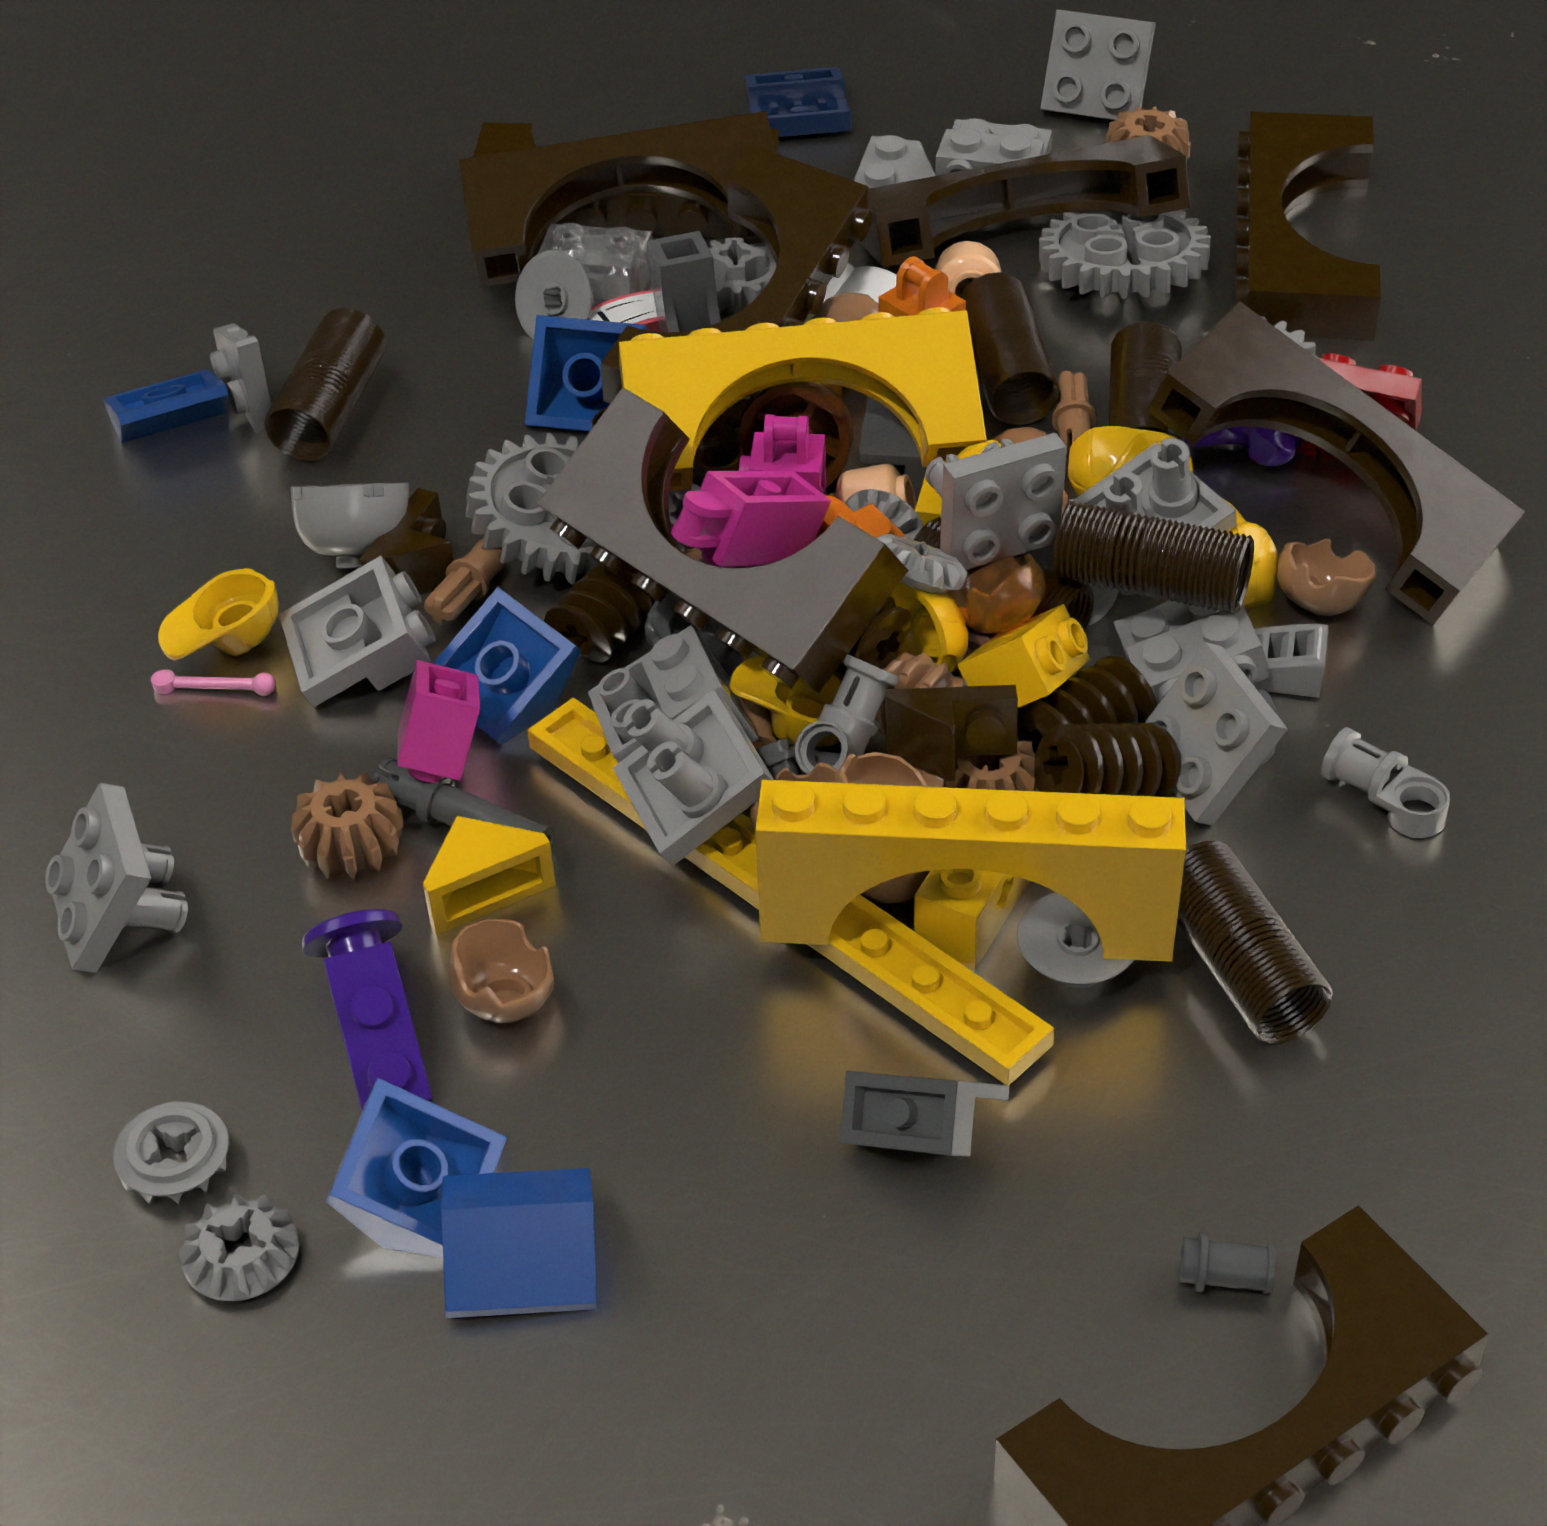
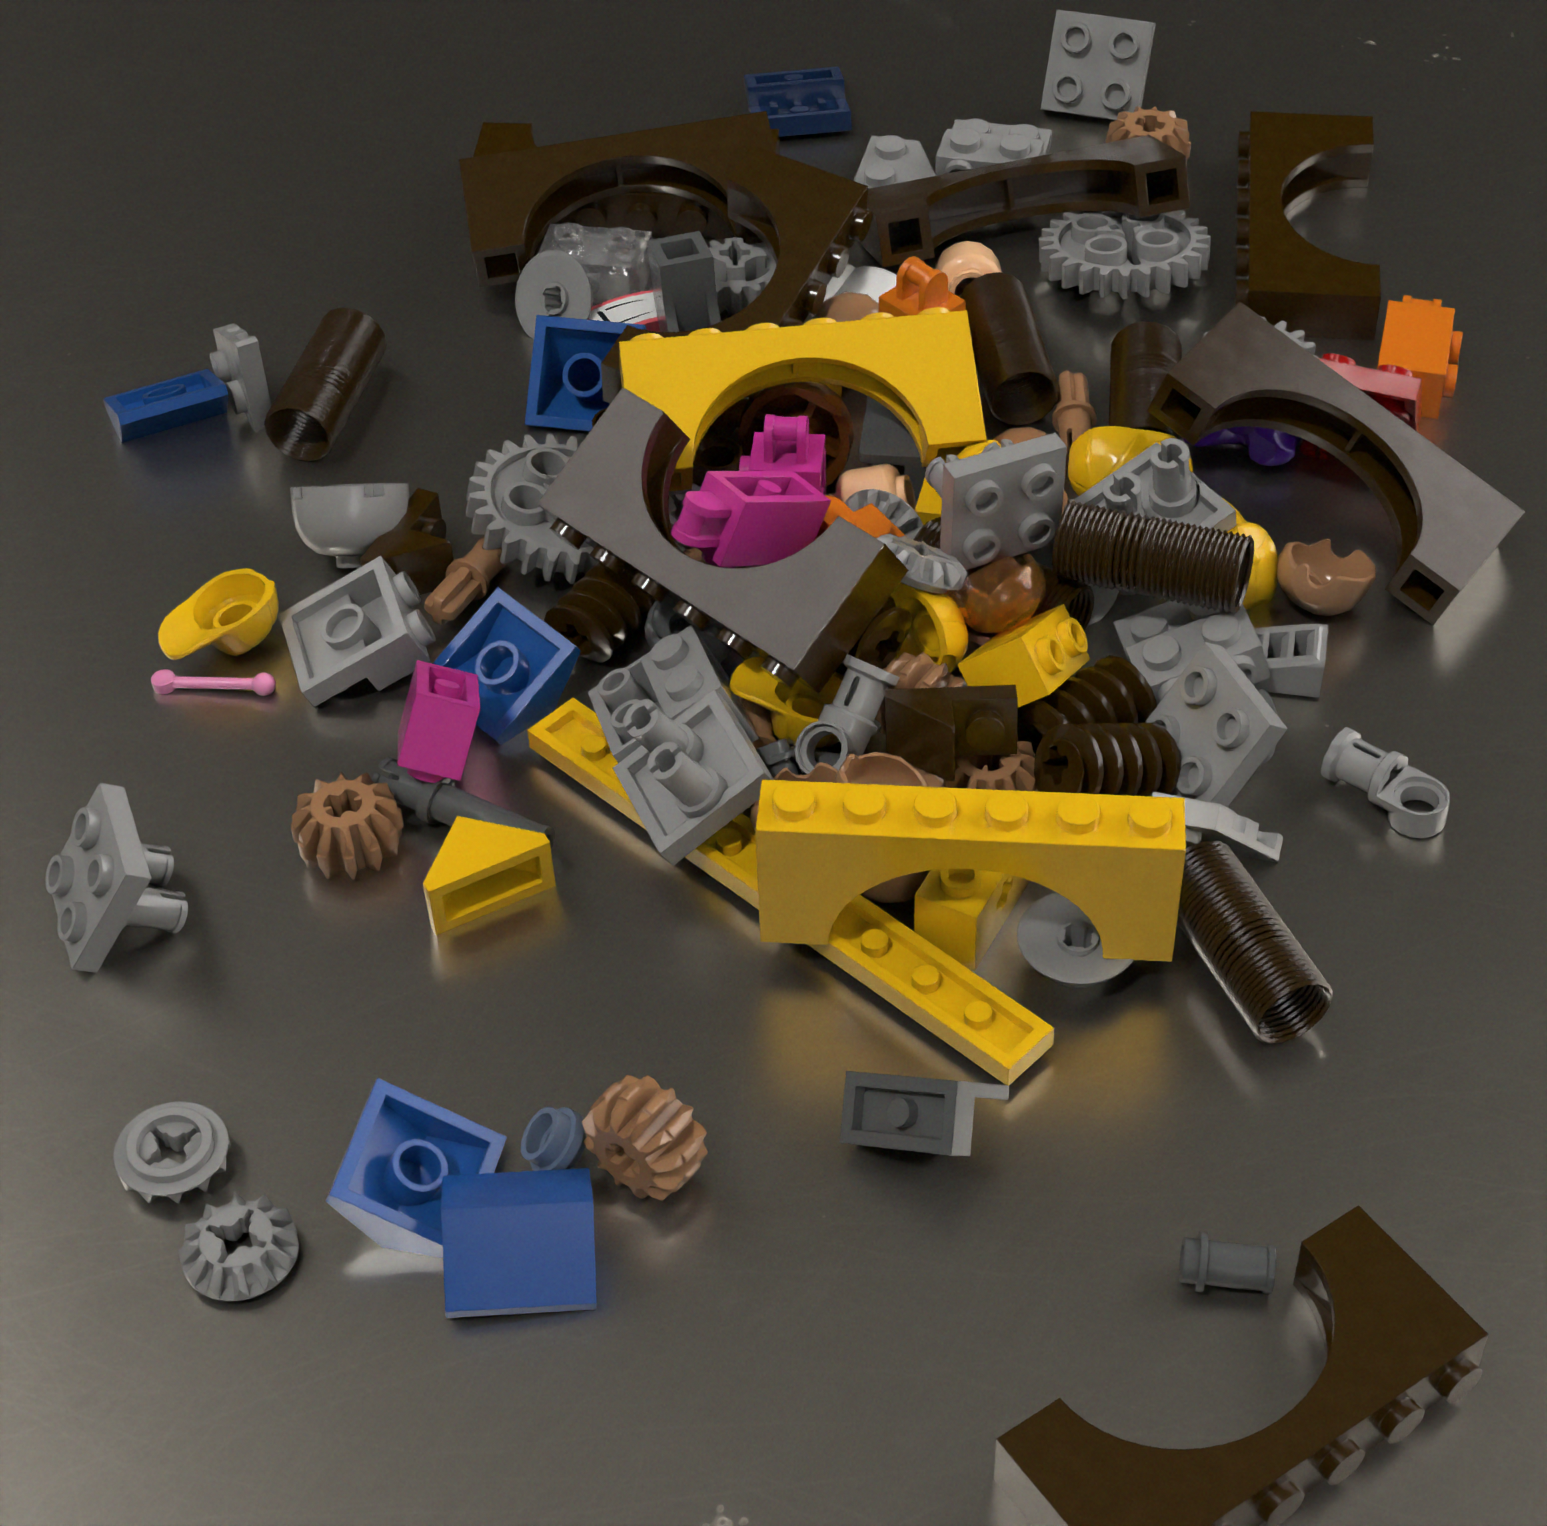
(370, 999): dark purple piece -> none
(499, 971): medium nougat hair -> none
(553, 1139): none -> sand blue plate
(644, 1137): none -> medium nougat gear
(1218, 823): none -> light grey wing
(1422, 340): none -> orange brick

